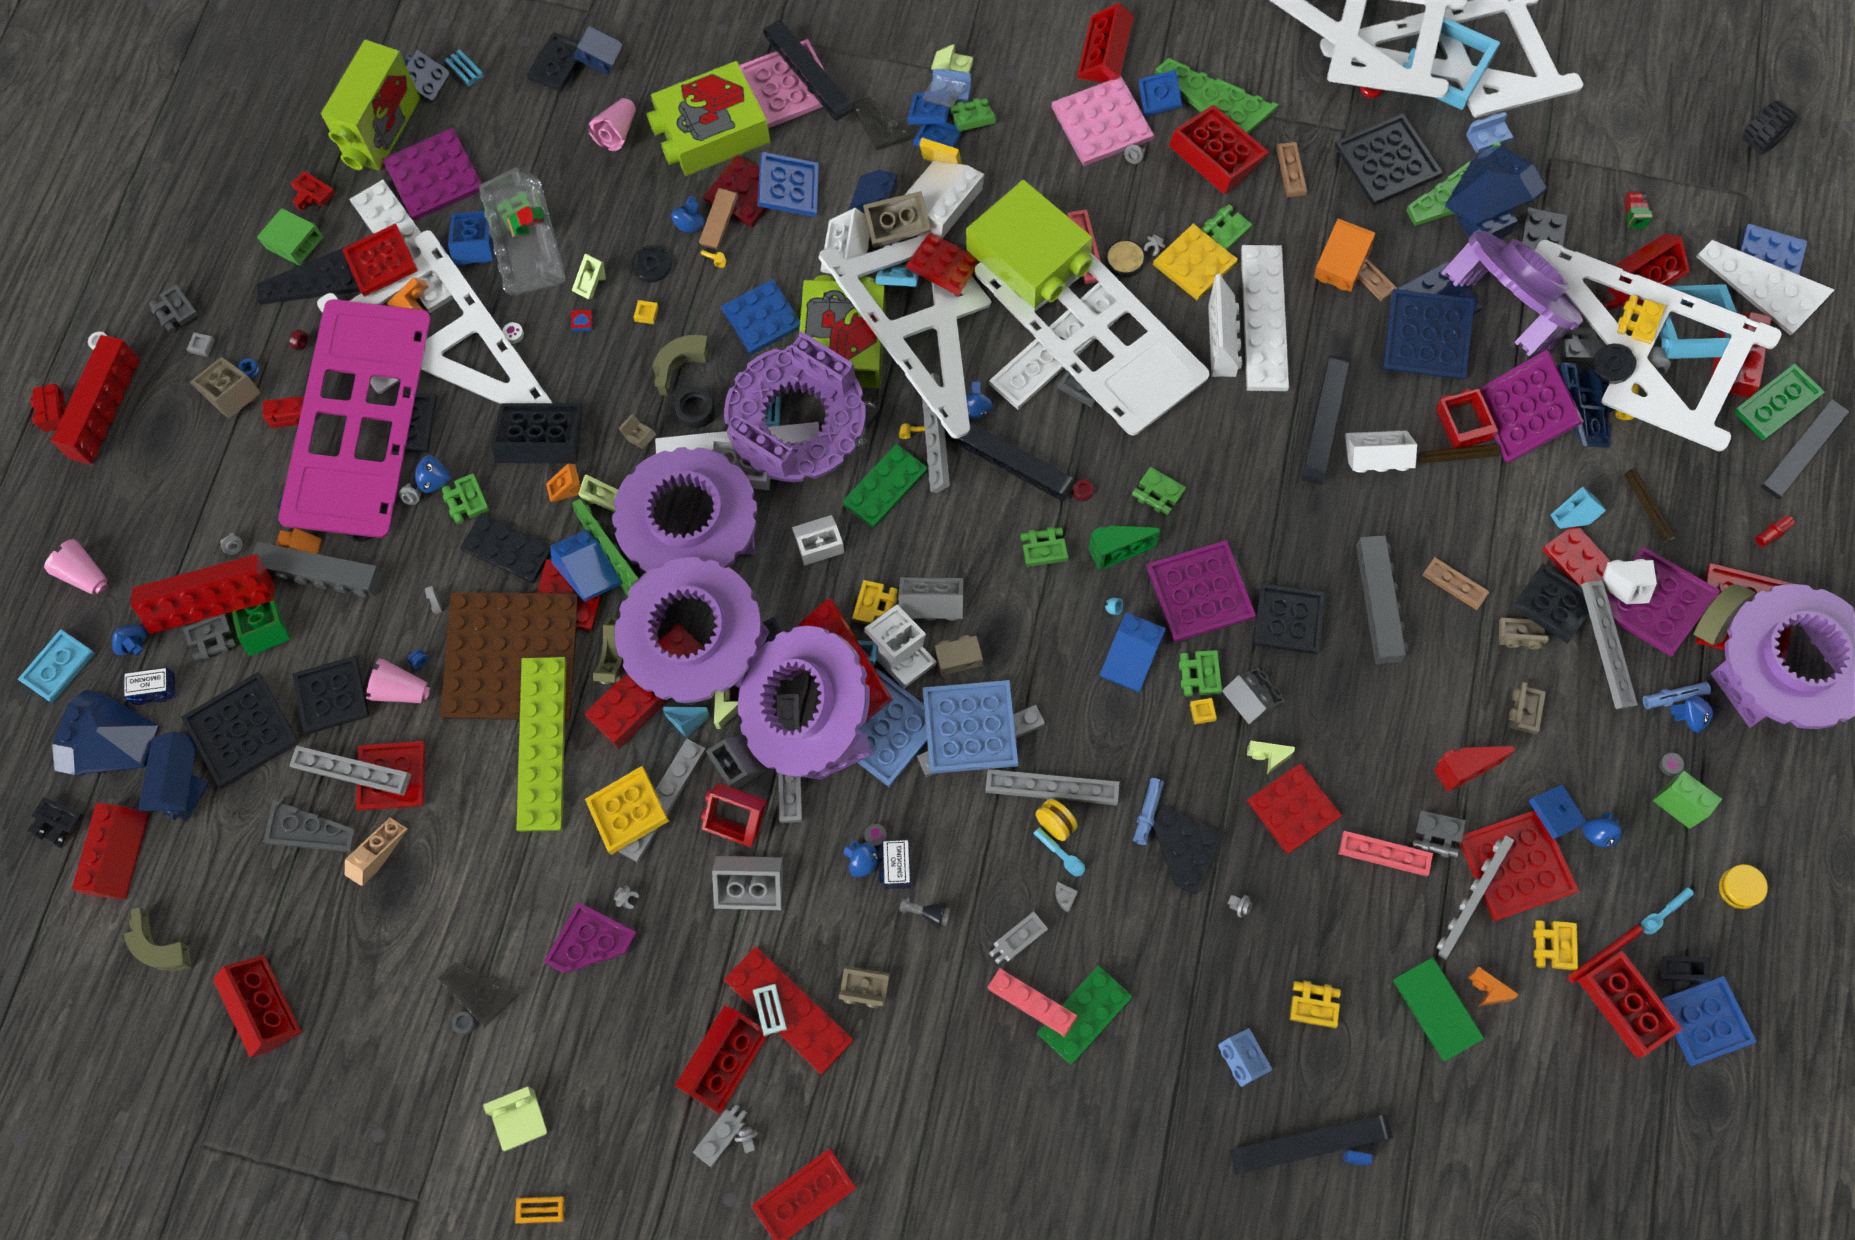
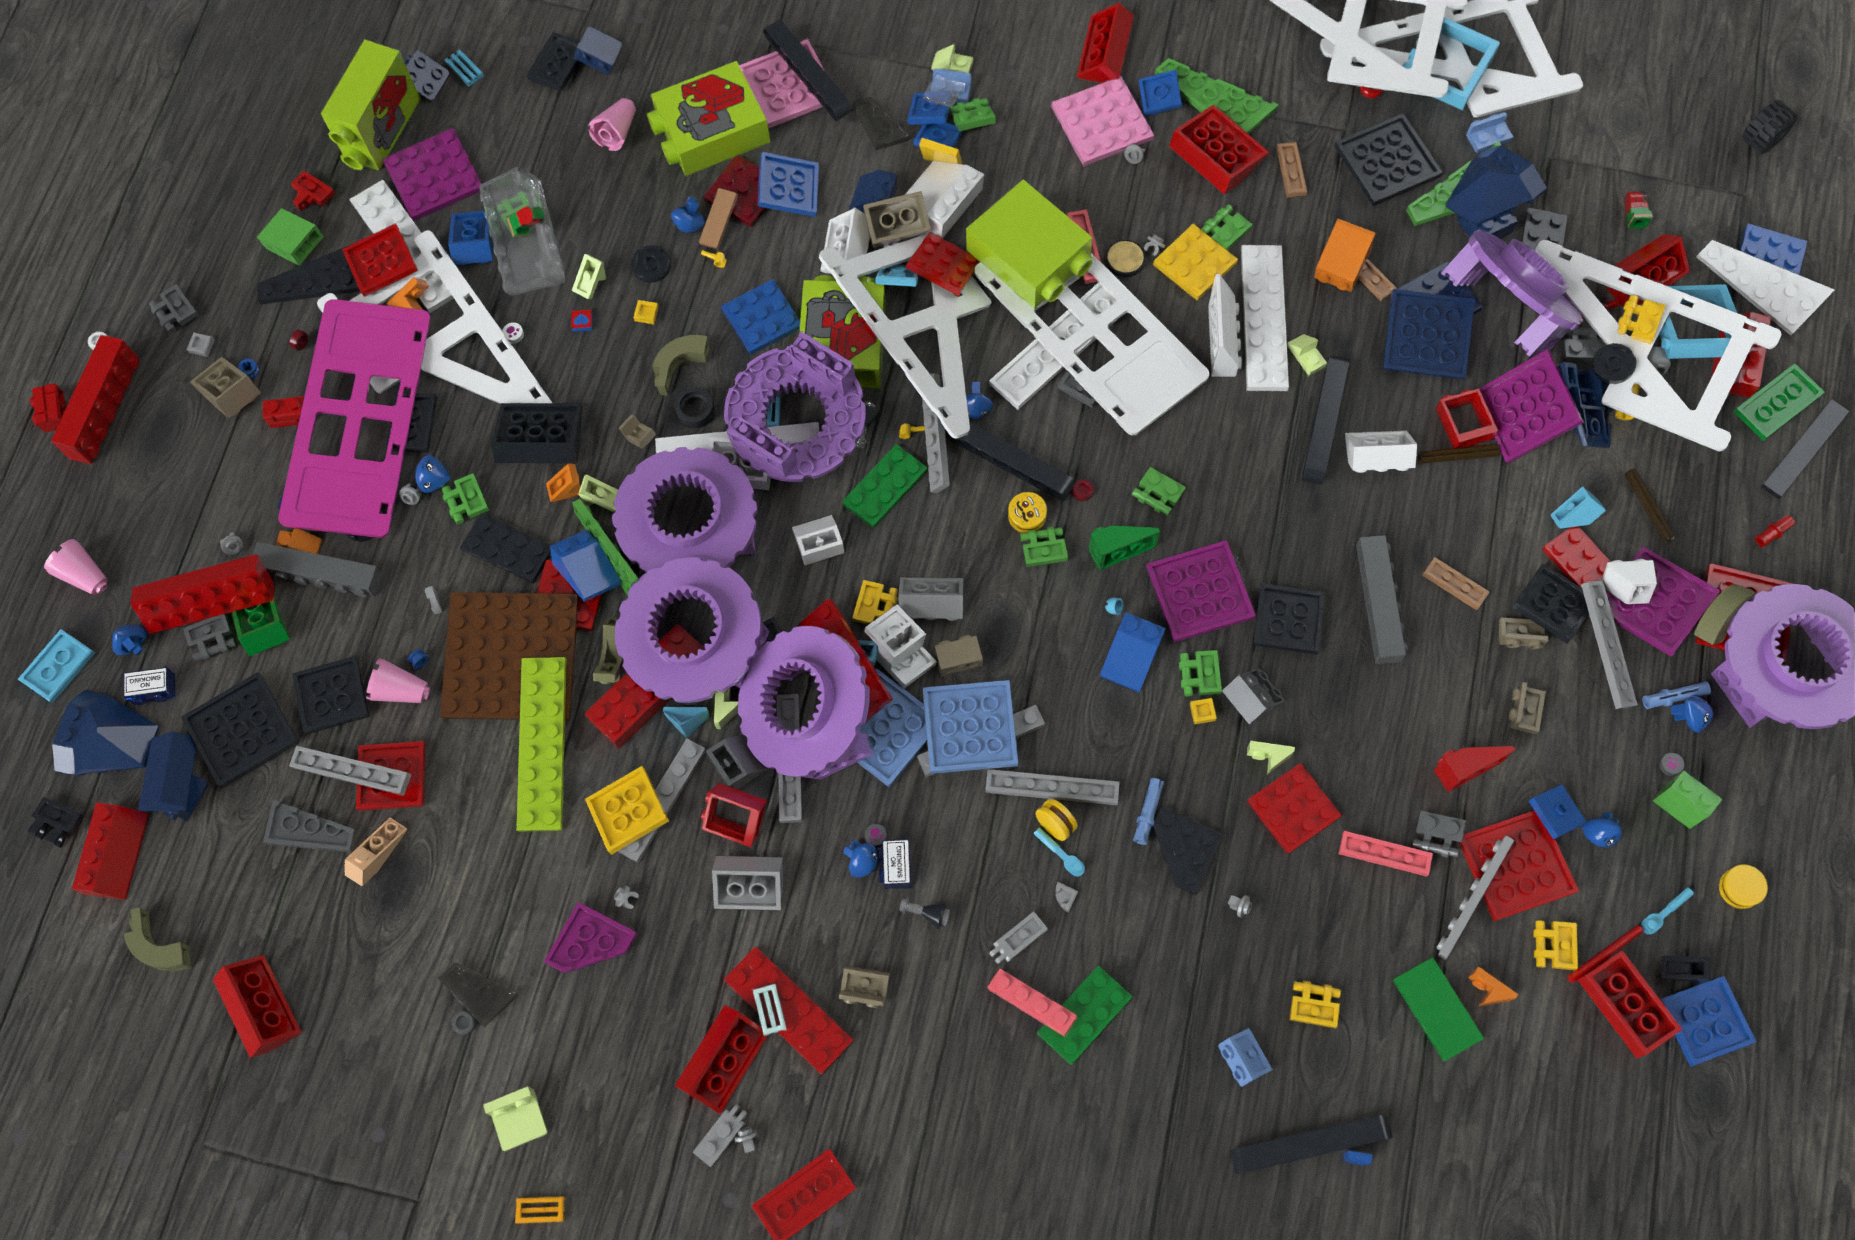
(1027, 512): none -> yellow head
(1306, 353): none -> yellowish green slope

